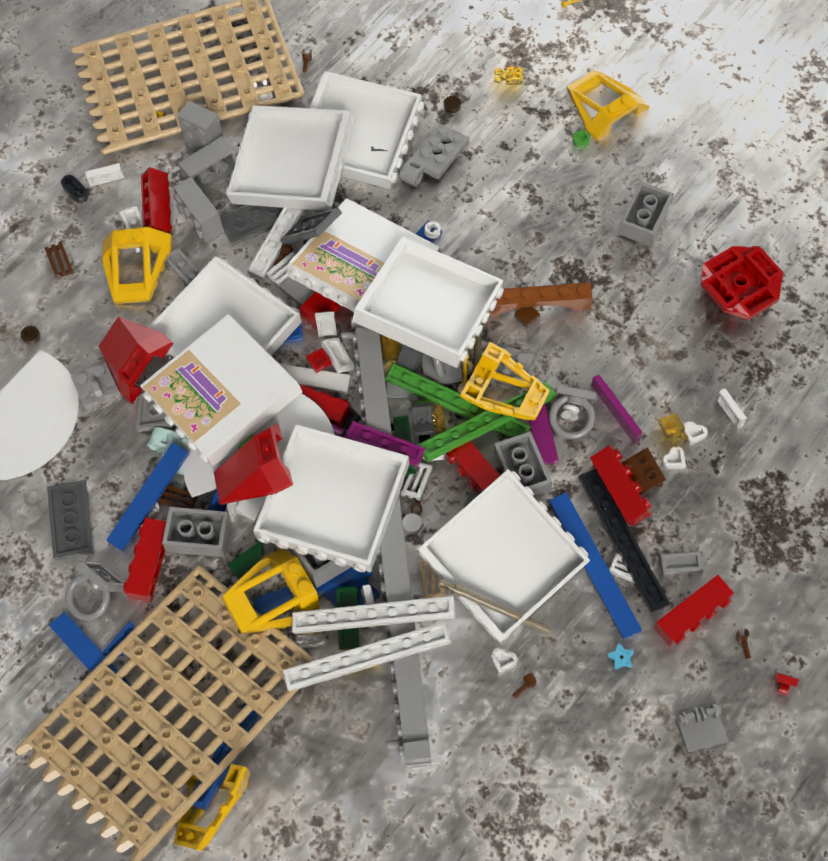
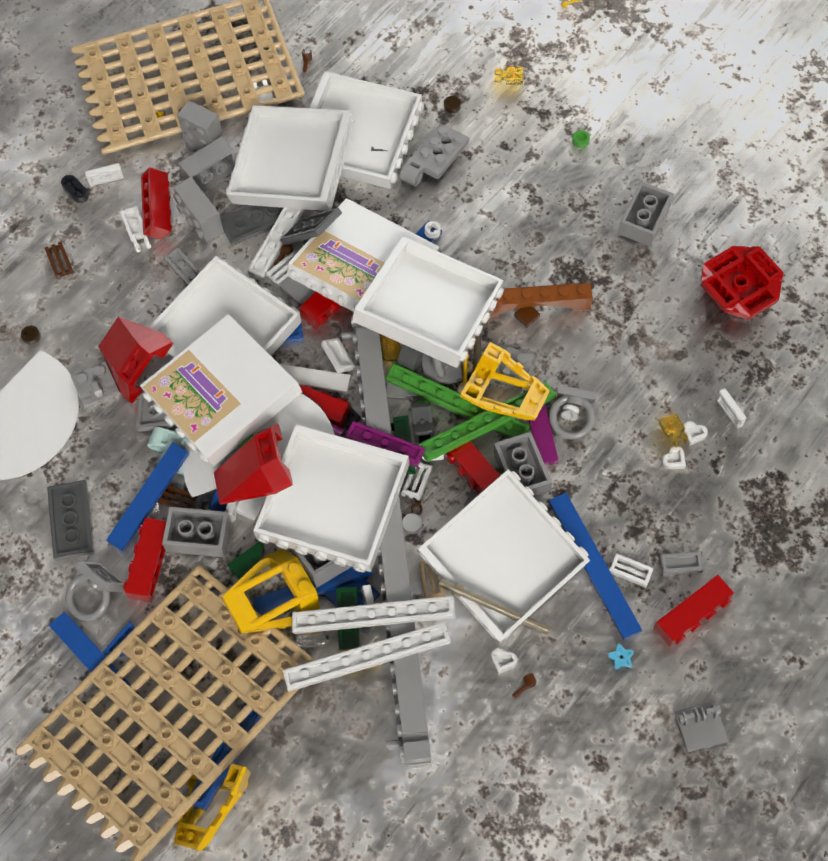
(143, 237): yellow windscreen -> none
(319, 360): red tile -> none
(326, 324): white tile -> none
(438, 419): clear yellow plate -> none
(601, 123): yellow windscreen -> none
(616, 408): magenta tile -> none
(621, 485): red brick -> none
(624, 541): black tile -> none
(645, 470): reddish brown hinge -> none
(743, 640): reddish brown hand -> none
(785, 682): red tile -> none

